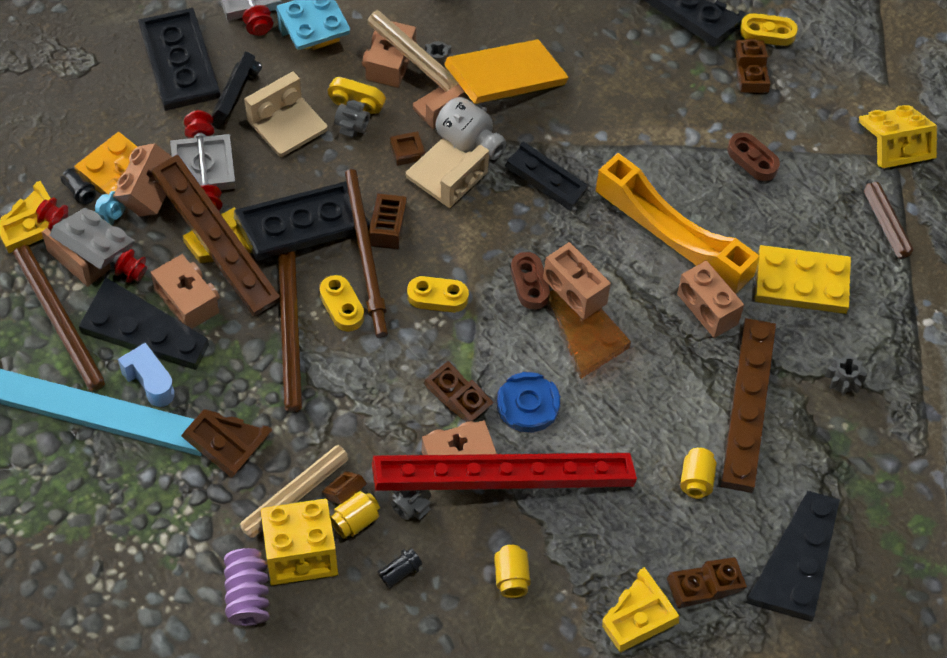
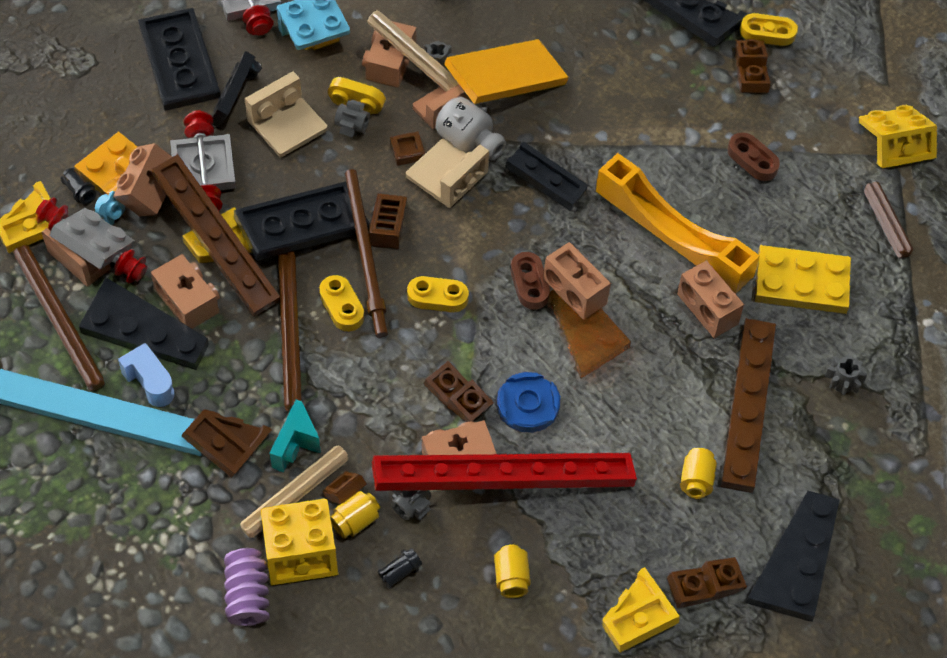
(295, 433): none -> teal slope

